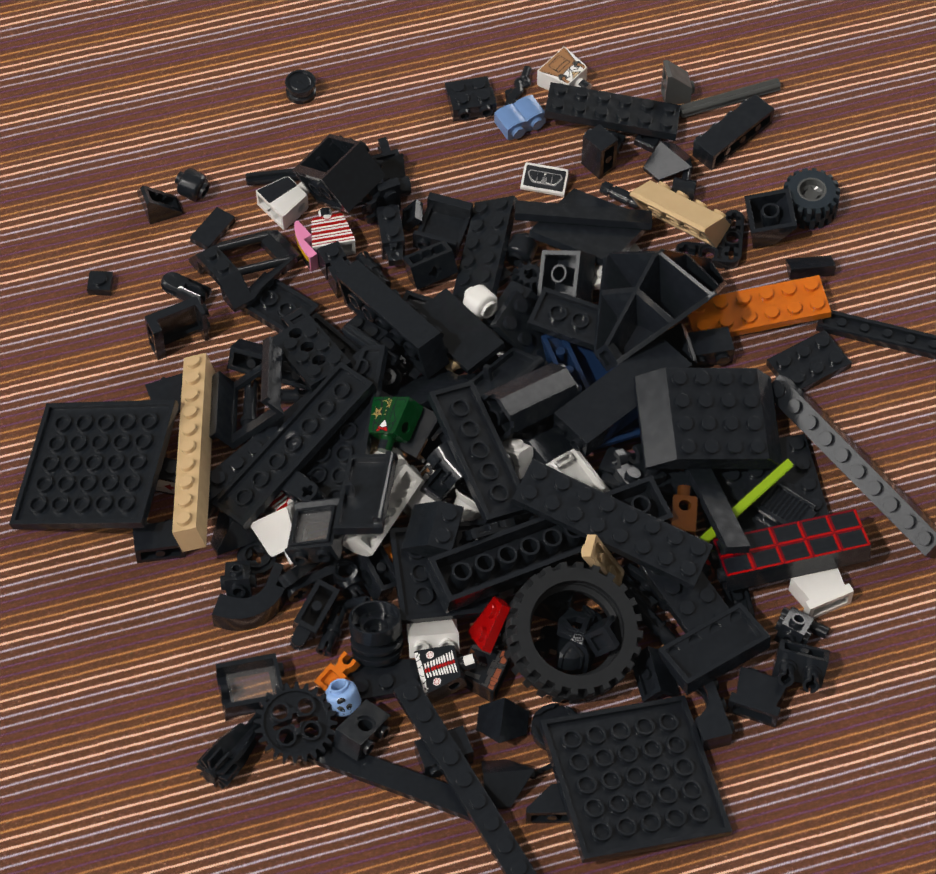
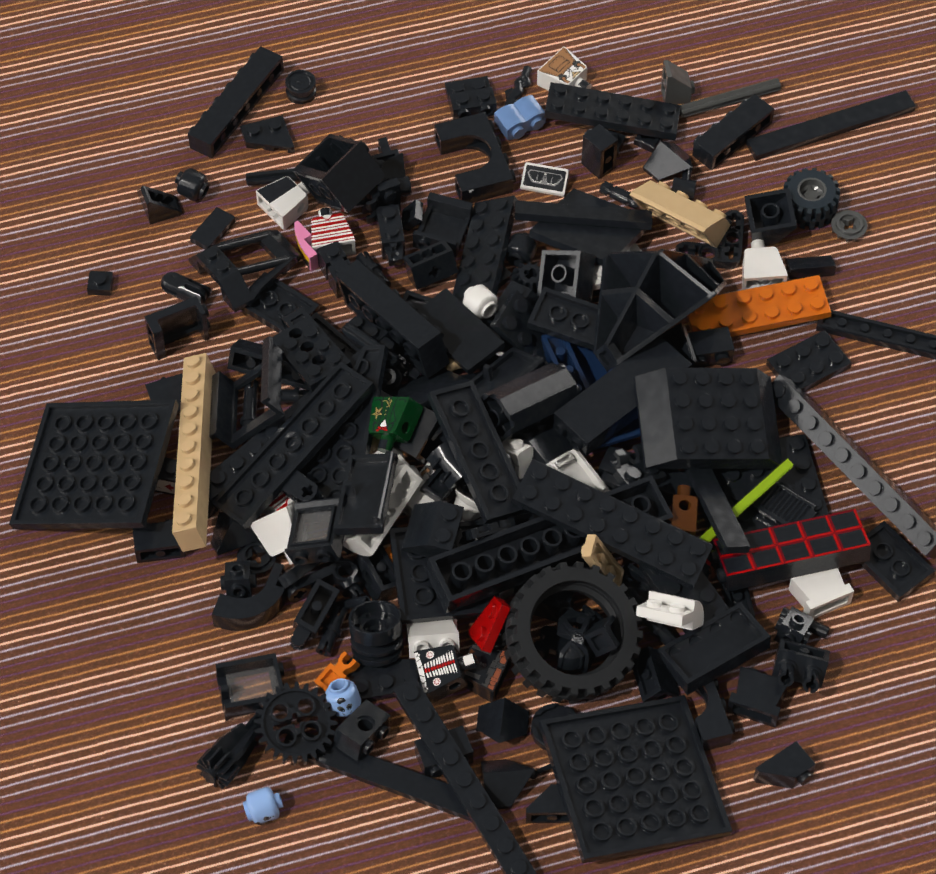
(235, 102): none -> black brick
(262, 805): none -> light blue head
(267, 135): none -> black wing
(478, 134): none -> black arch
(672, 610): none -> white brick
(762, 266): none -> white torso
(786, 768): none -> black slope
(830, 125): none -> black tile
(846, 218): none -> dark grey gear
(895, 563): none -> black plate

